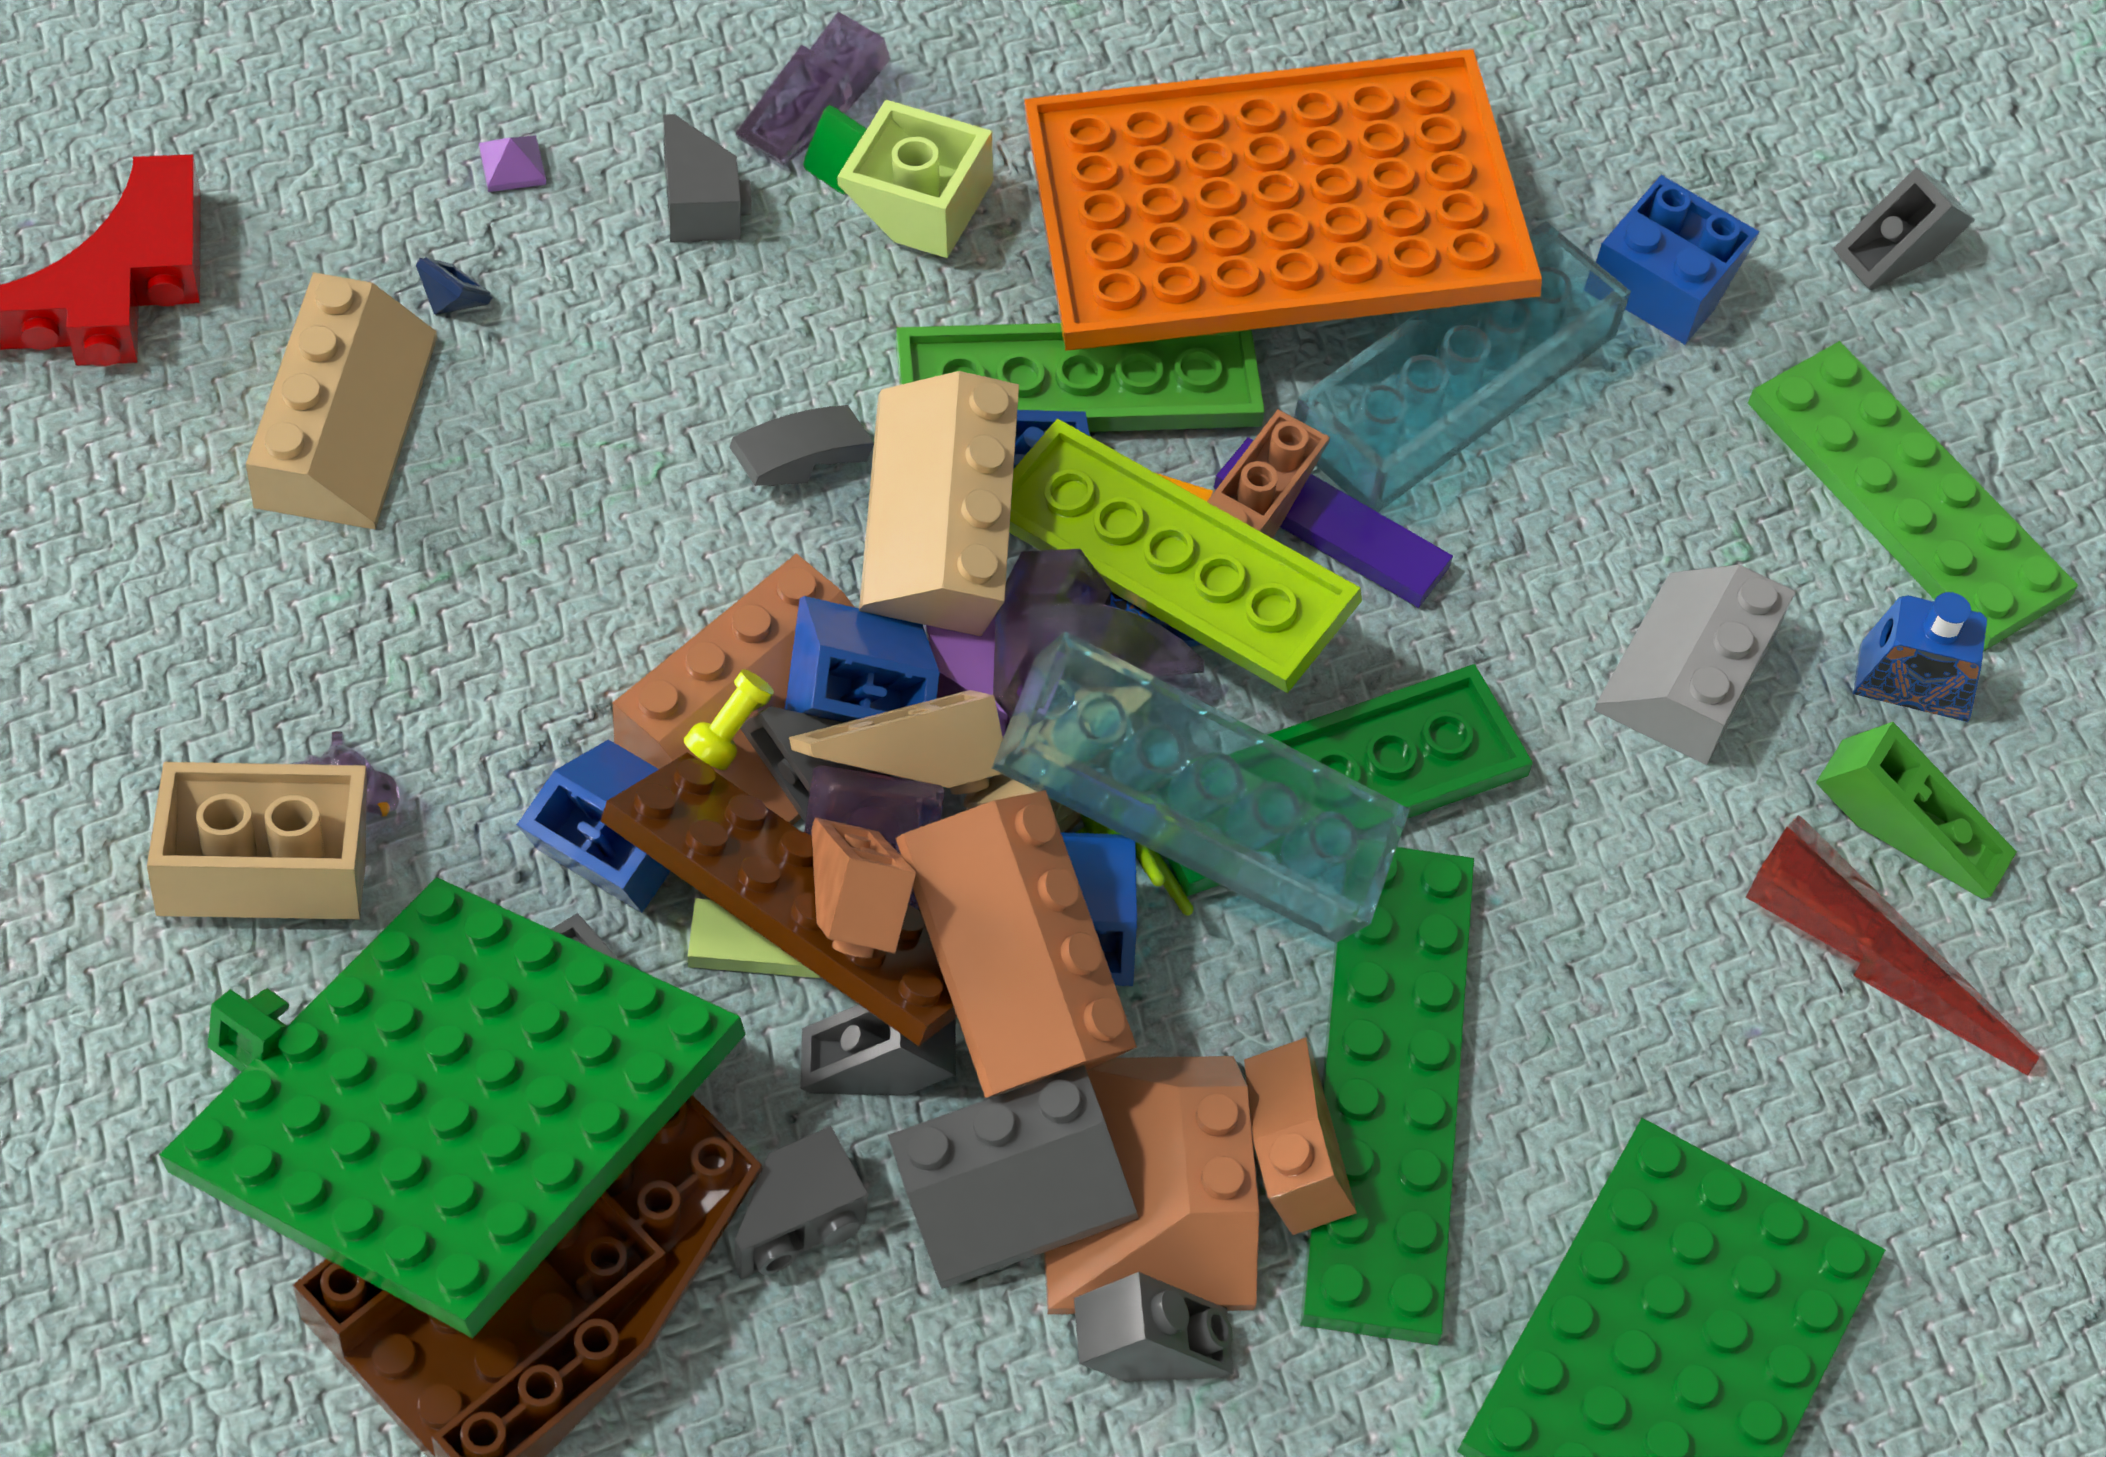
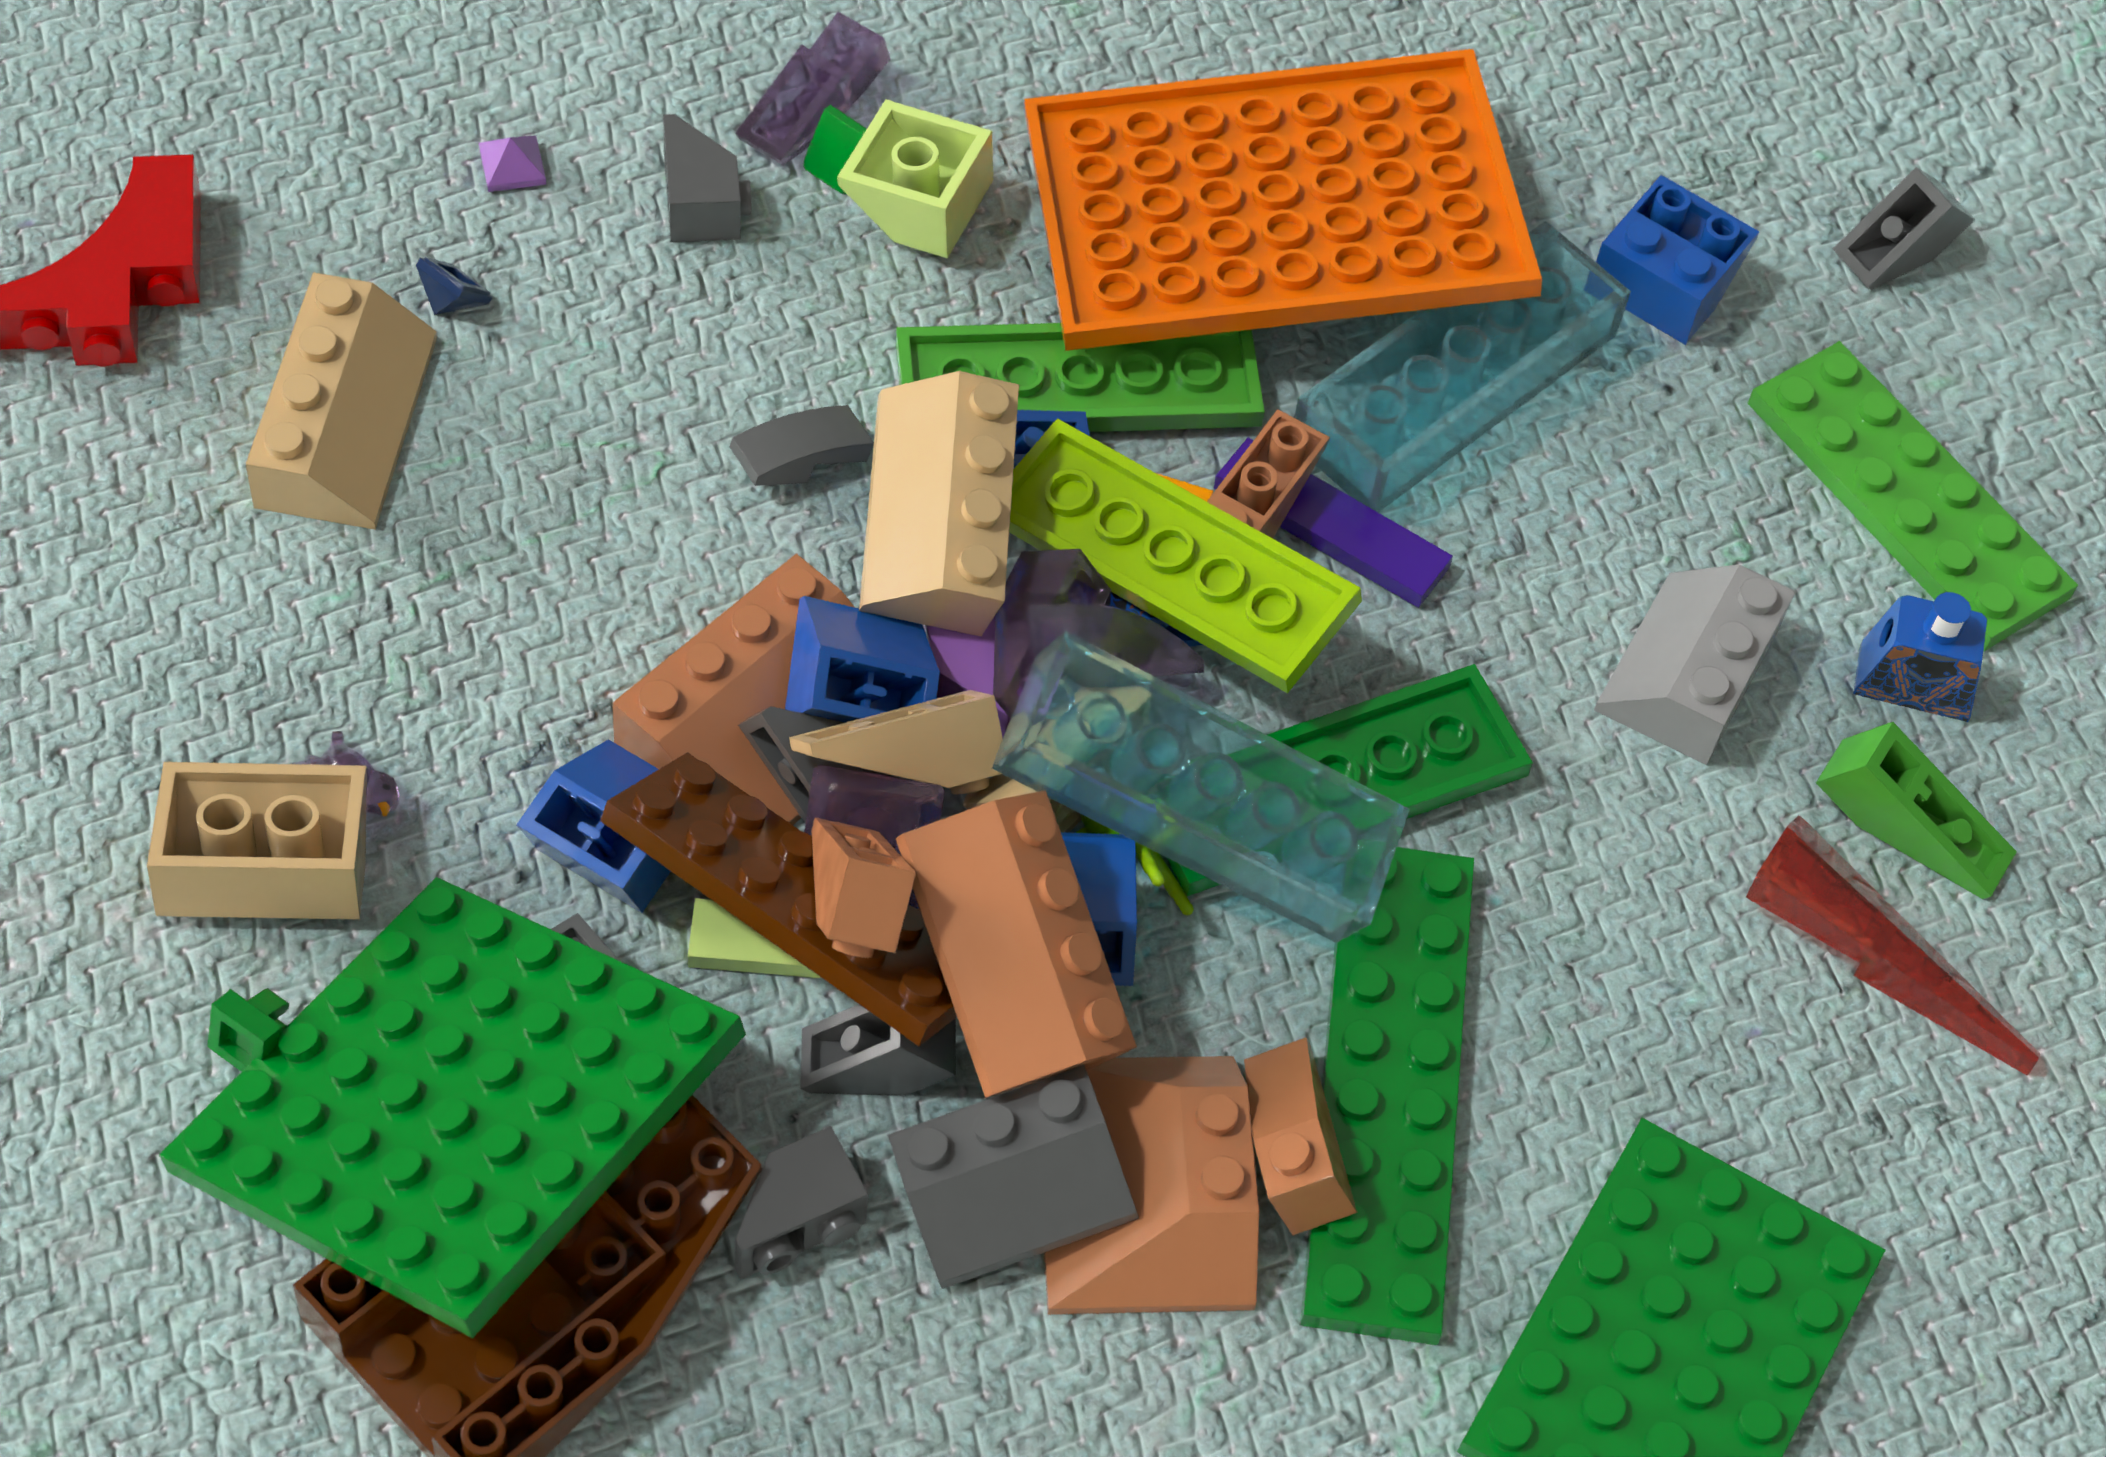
(714, 740): neon yellow piece -> none
(1152, 1332): dark grey slope -> none

